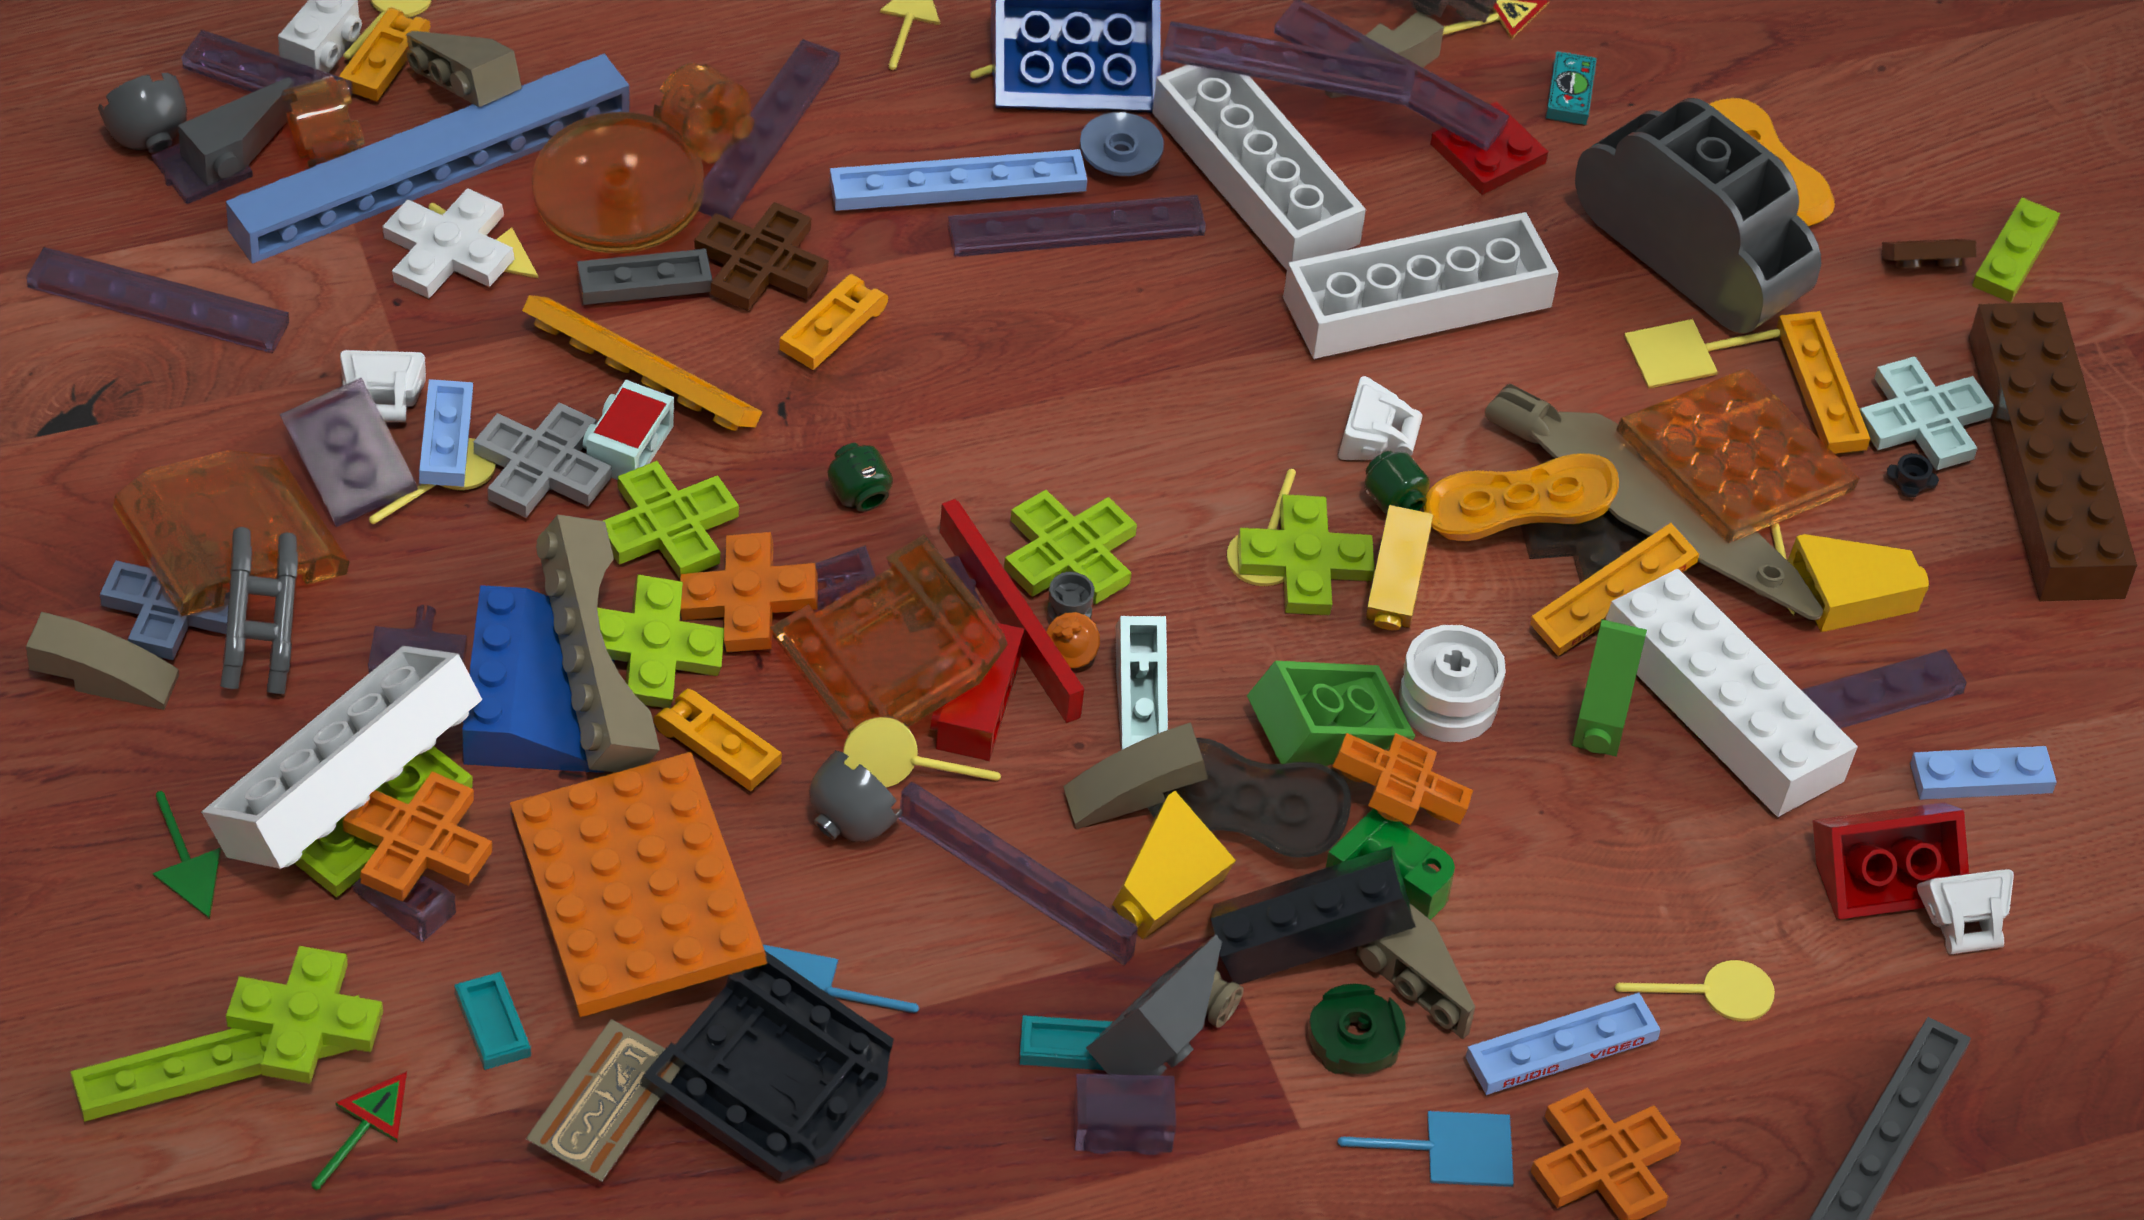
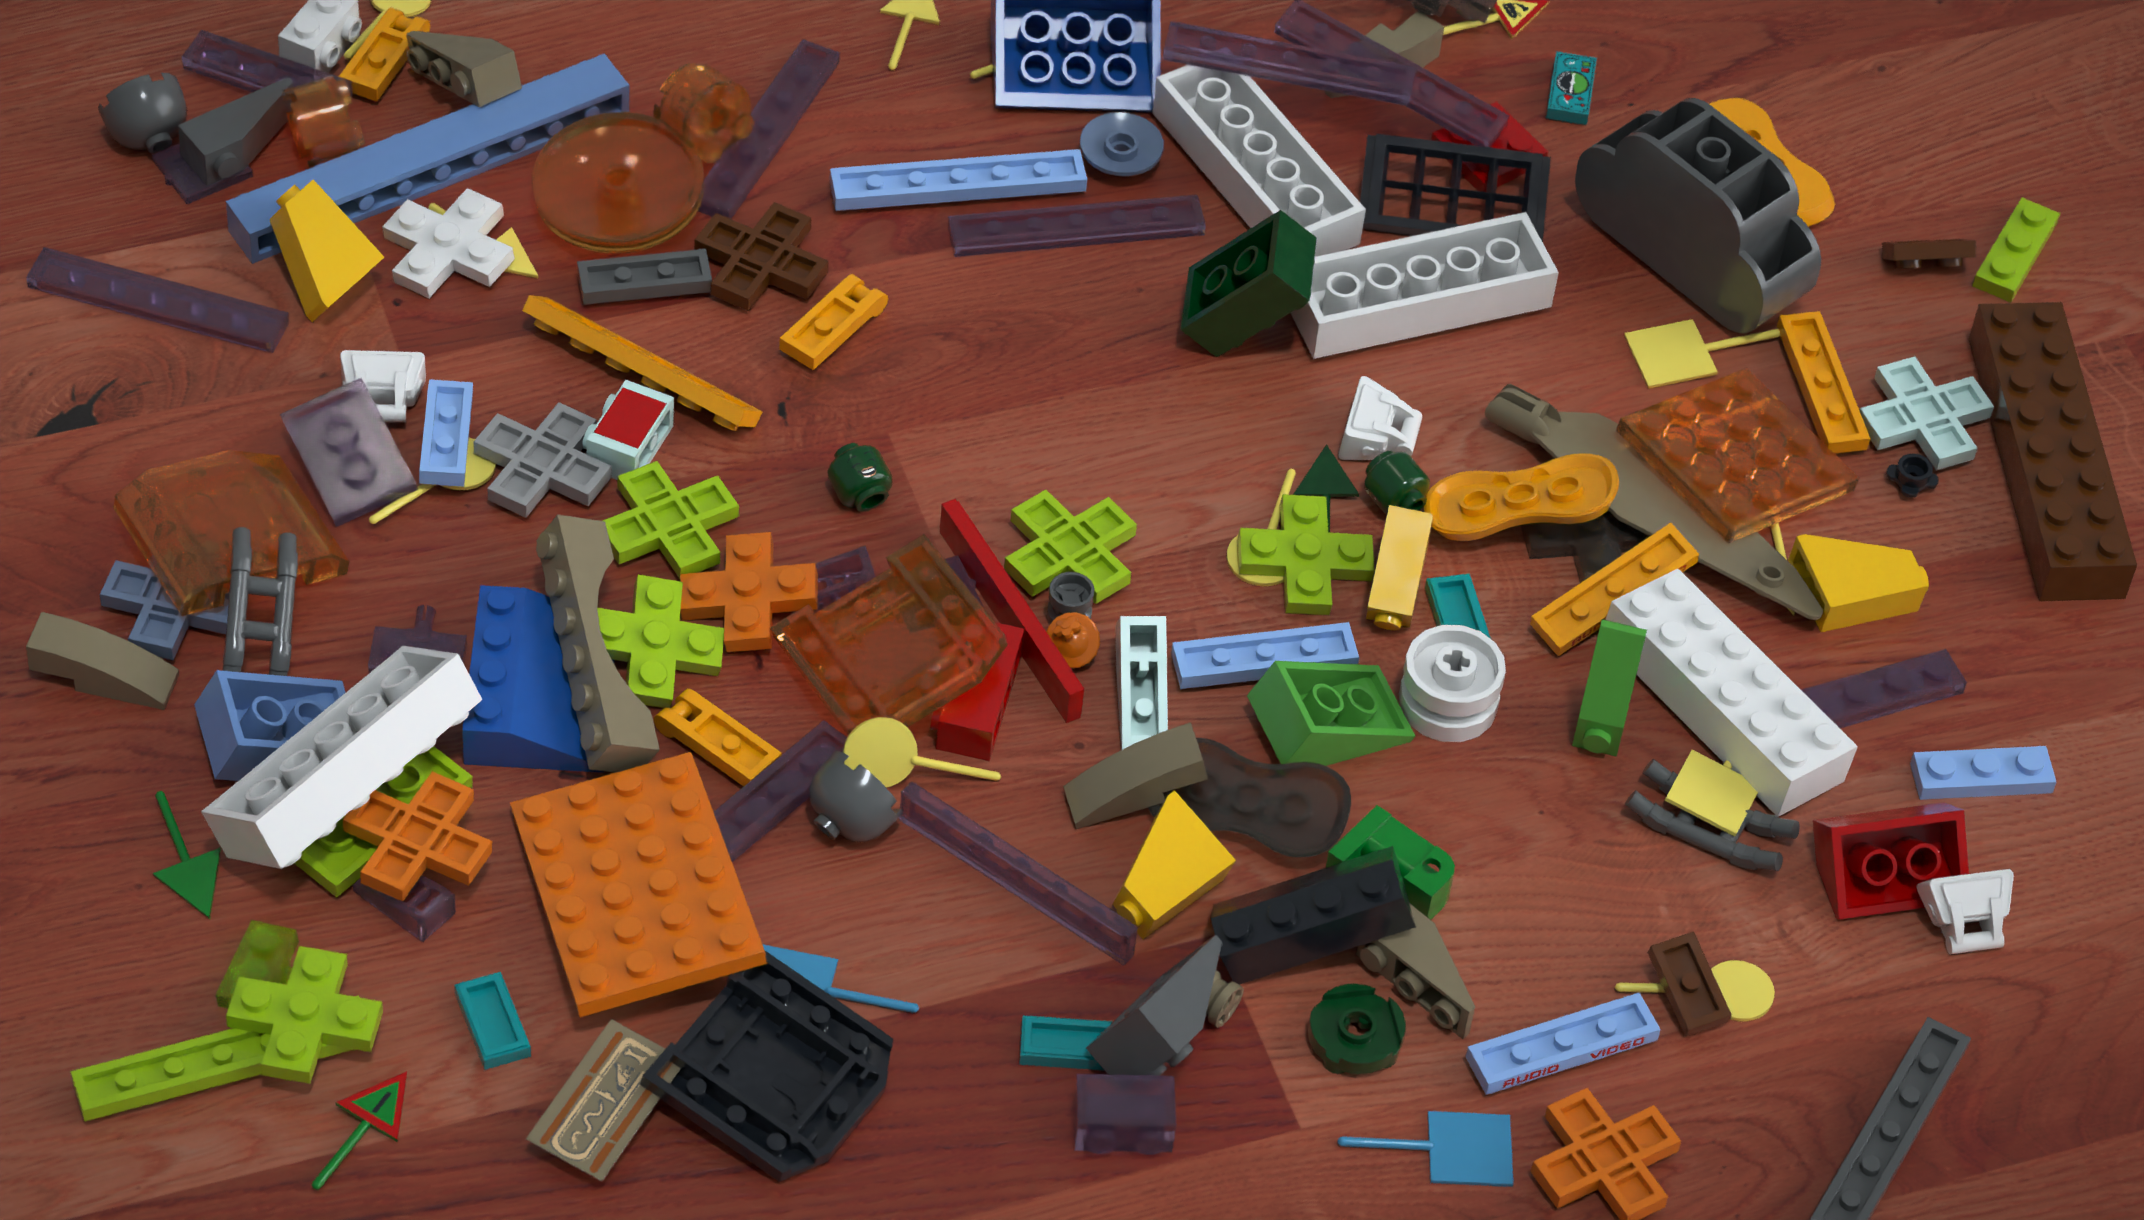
(255, 714): none -> medium blue slope
(260, 956): none -> clear neon green plate
(320, 247): none -> yellow slope
(776, 790): none -> clear purple plate
(1249, 284): none -> dark green brick
(1251, 655): none -> light blue plate
(1327, 480): none -> dark green piece
(1375, 182): none -> black piece
(1402, 779): orange plate -> none
(1455, 602): none -> teal tile
(1689, 983): none -> reddish brown plate
(1712, 792): none -> light yellow piece
(1723, 844): none -> dark grey piece

